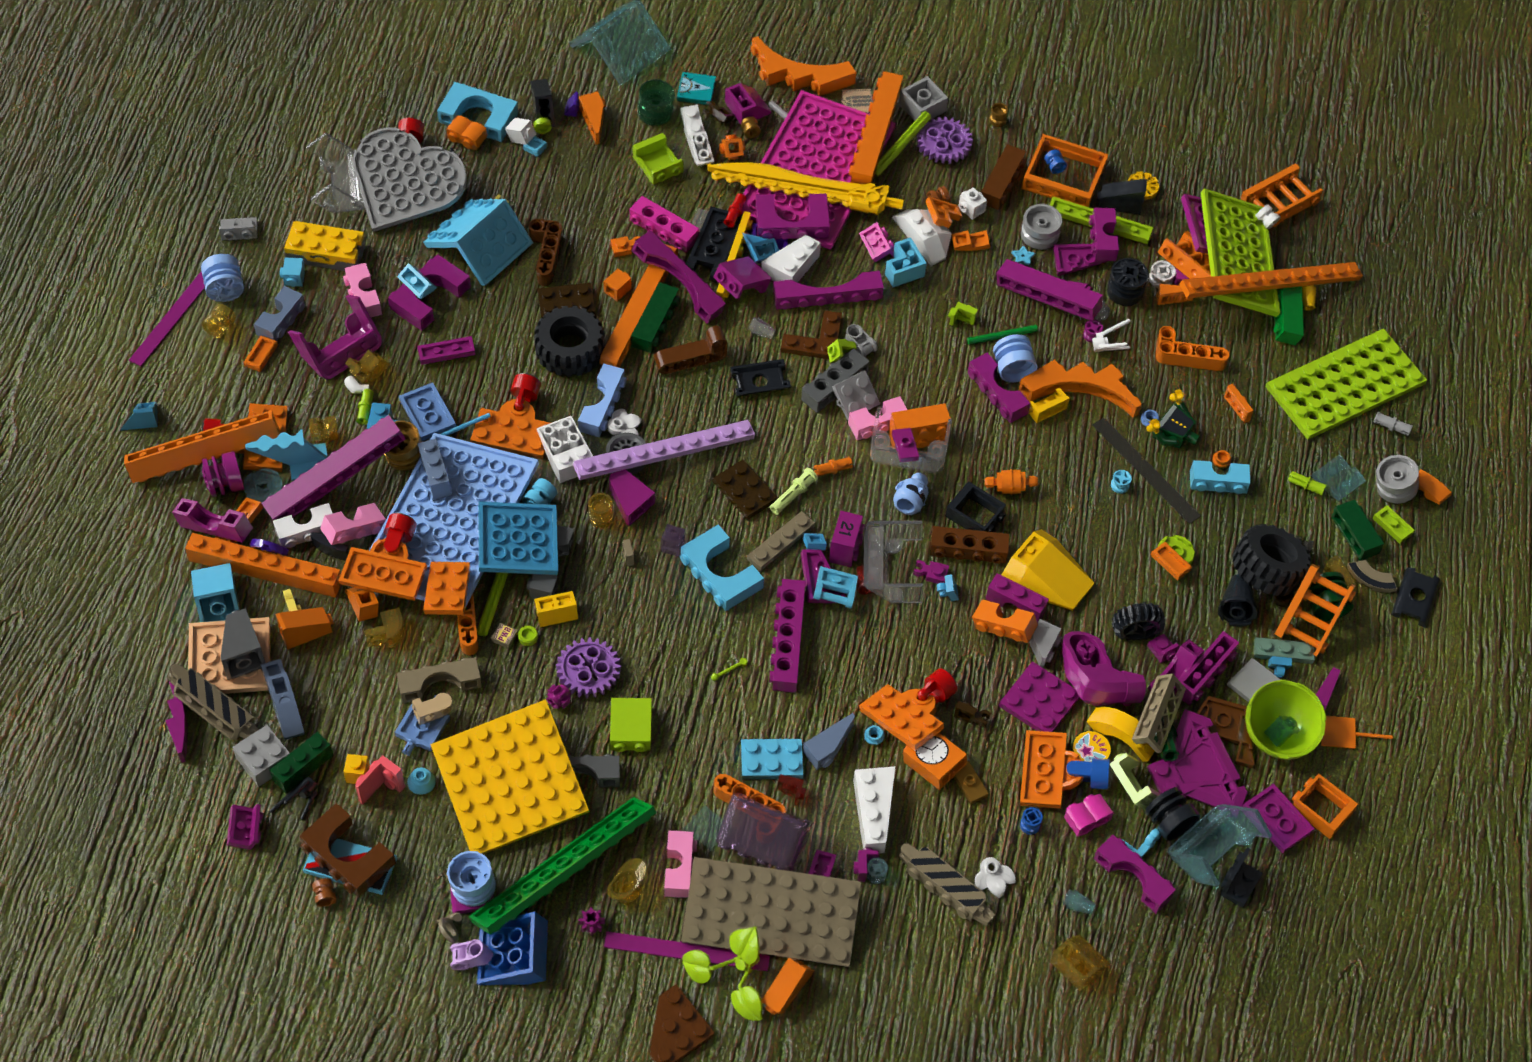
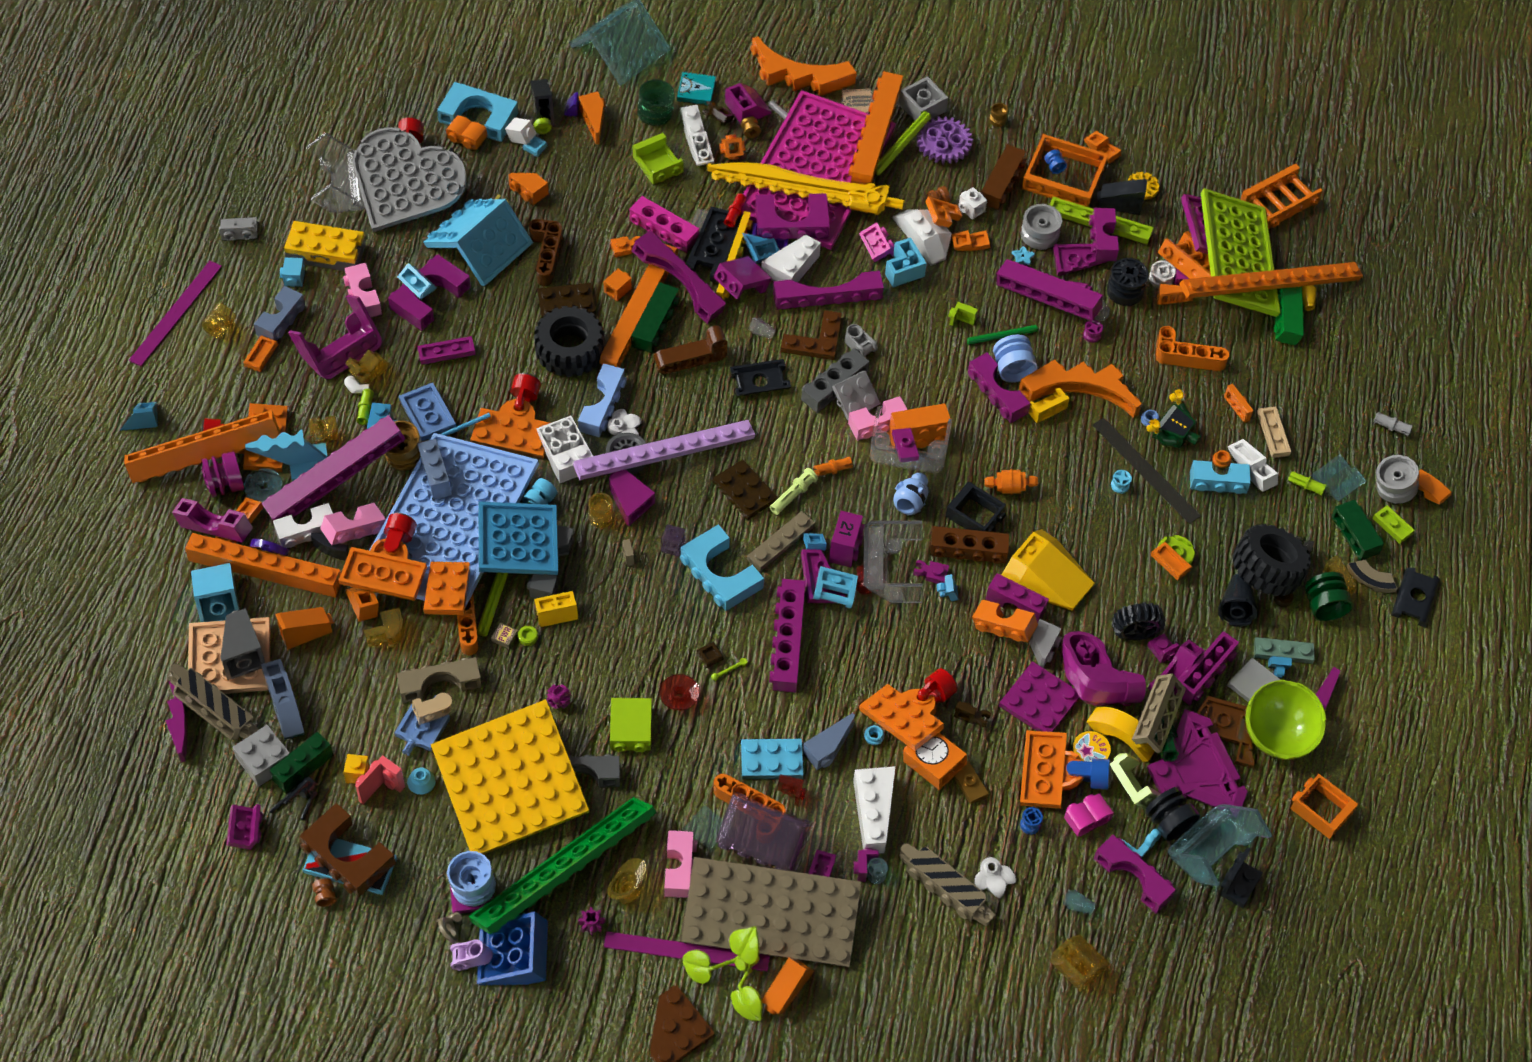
(222, 277): light blue wheel -> none
(290, 601): light yellow plate -> none
(529, 186): none -> orange slope
(605, 660): medium lavender gear -> none
(676, 685): none -> clear red dish
(710, 654): none -> dark brown tile
(838, 348): lime bracket -> none
(1101, 143): none -> orange slope
(1101, 343): white plant -> none
(1260, 473): none -> white slope
(1267, 216): white wheel -> none
(1273, 432): none -> tan plate
(1281, 730): clear green bracket -> none
(1281, 818): magenta plate -> none
(1295, 610): orange fence -> none
(1341, 733): orange piece -> none
(1359, 386): lime piece -> none

